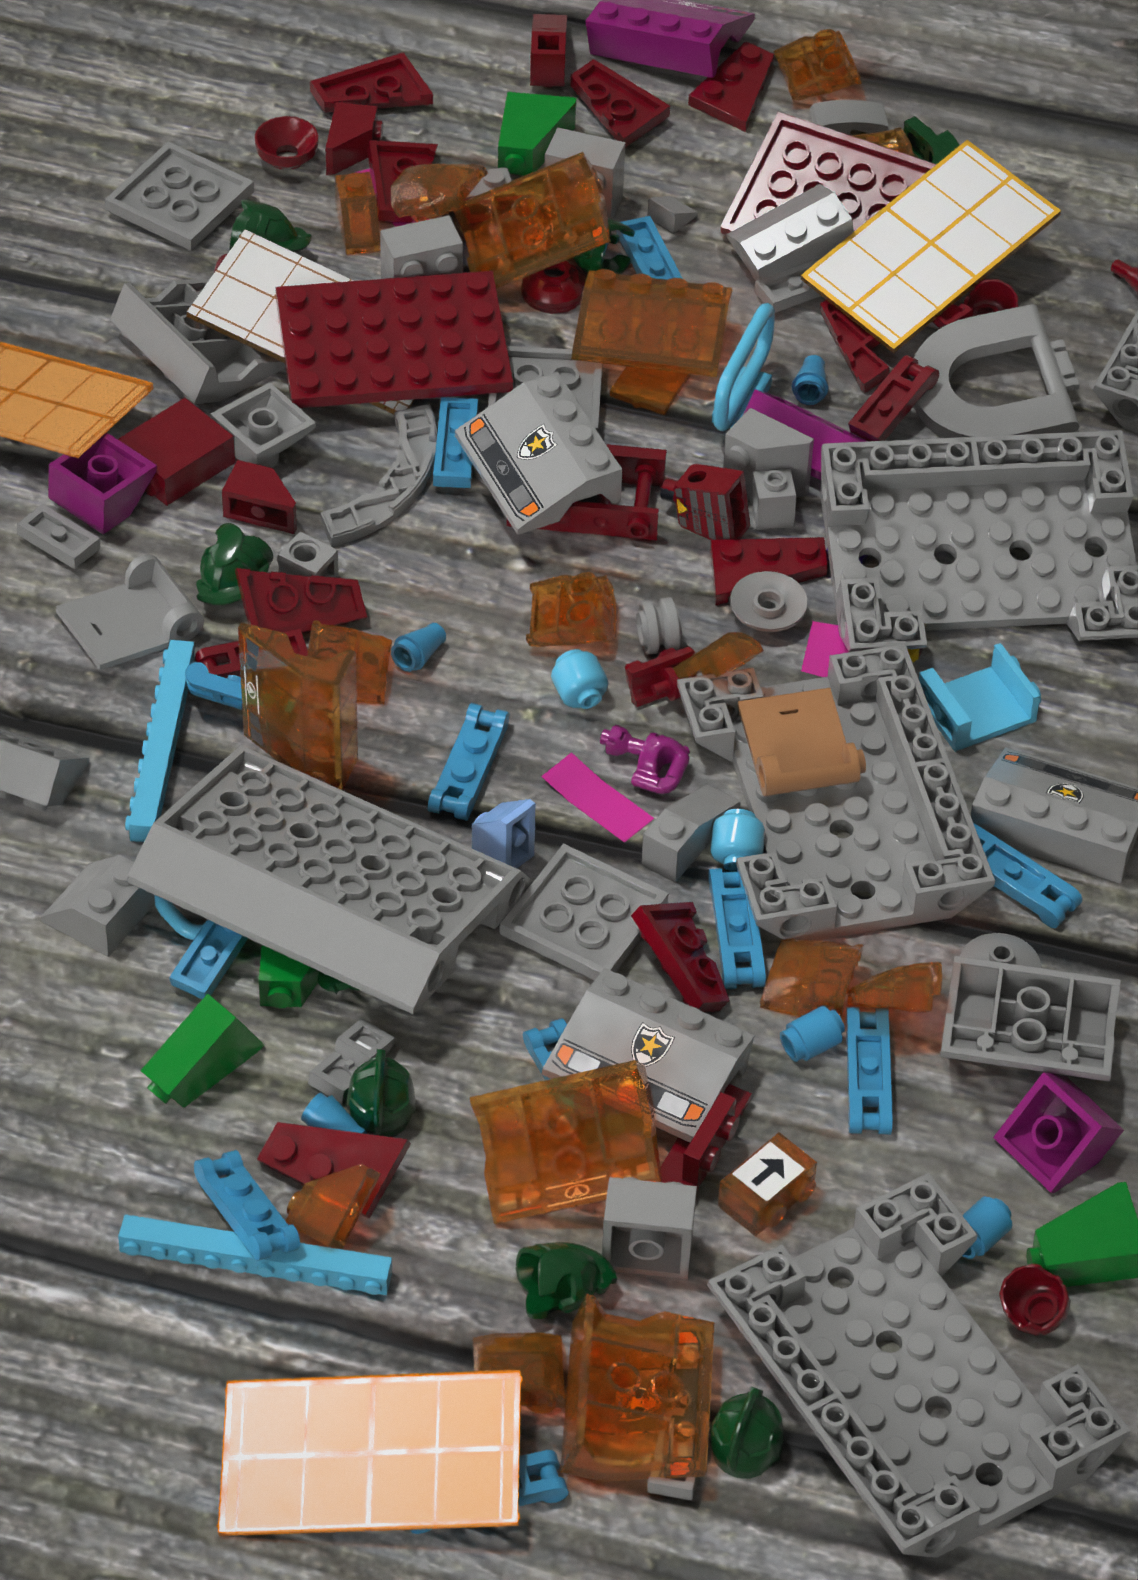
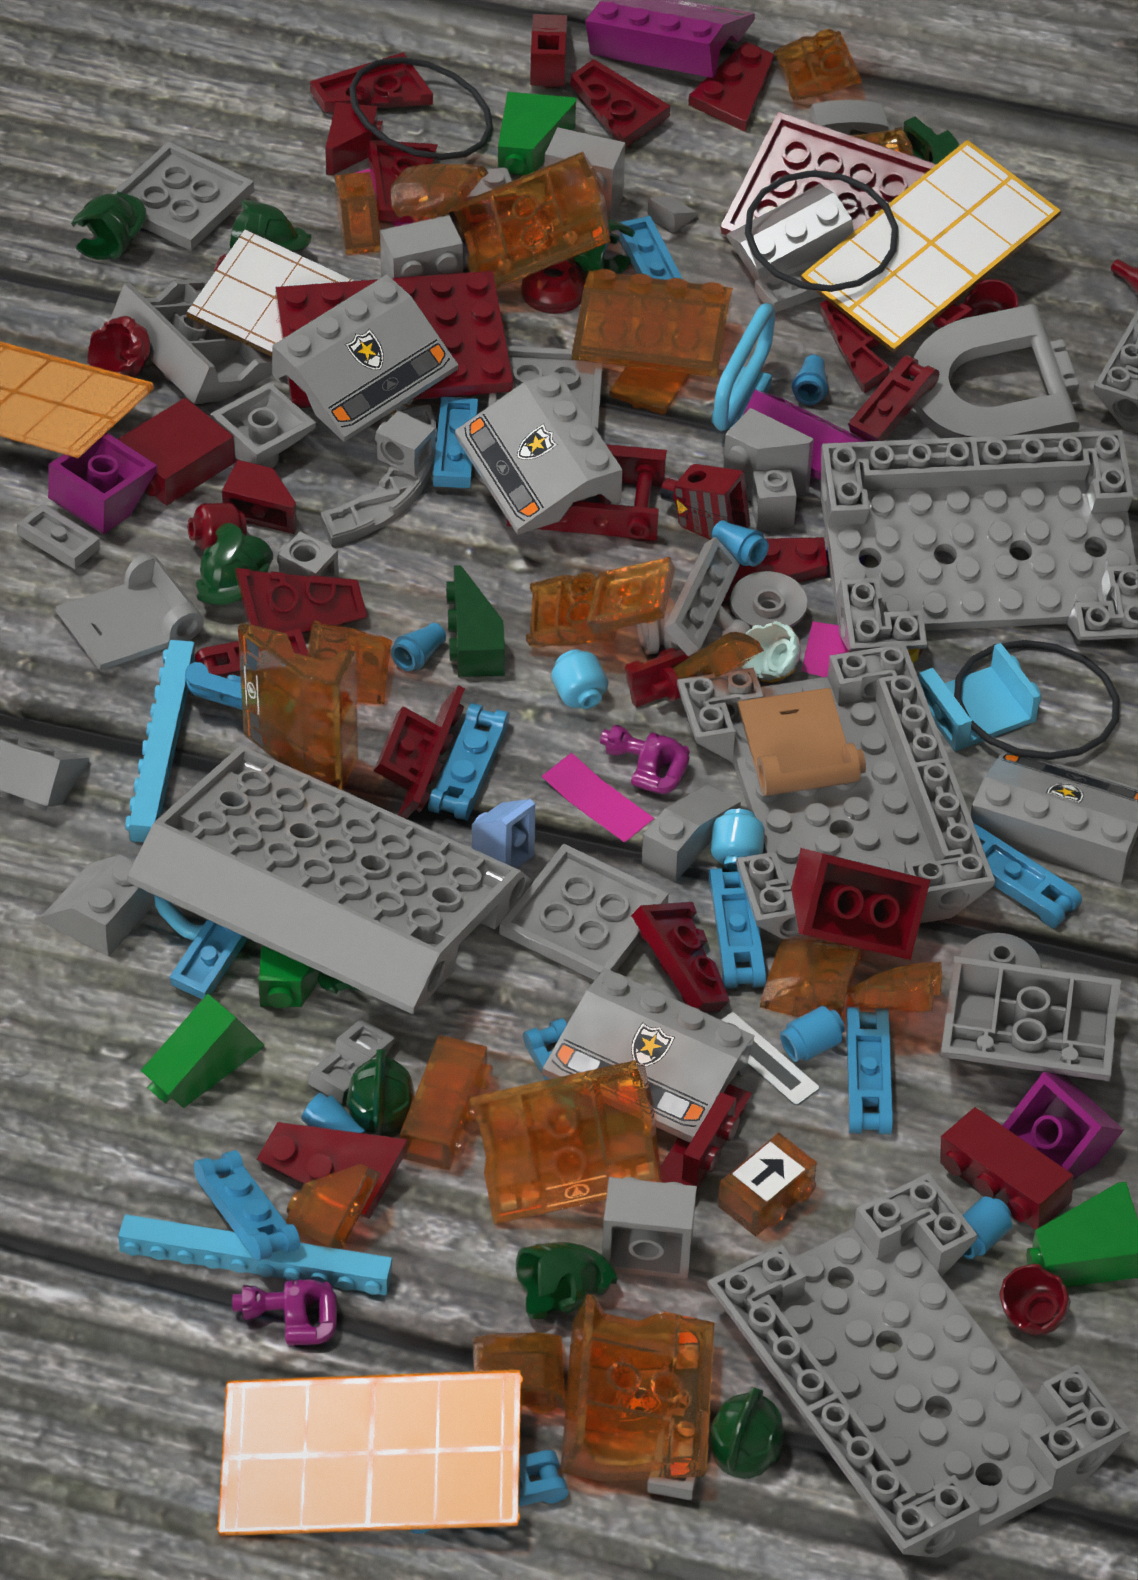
(113, 221): none -> dark green helmet
(119, 346): none -> dark red hair
(209, 518): none -> dark red head
(286, 135): dark red piece -> none
(295, 1302): none -> magenta piece
(364, 357): none -> light grey piece
(405, 443): none -> light grey brick
(413, 750): none -> dark red bracket
(419, 153): none -> black piece
(443, 1103): none -> clear orange brick
(478, 629): none -> dark green slope
(631, 595): none -> clear orange plate
(702, 599): none -> light grey plate
(744, 544): none -> dark azure cone
(775, 1066): none -> white sticker
(780, 651): none -> light aqua hair
(814, 286): none -> black piece
(858, 903): none -> dark red slope
(1006, 1168): none -> dark red brick
(1039, 754): none -> black piece

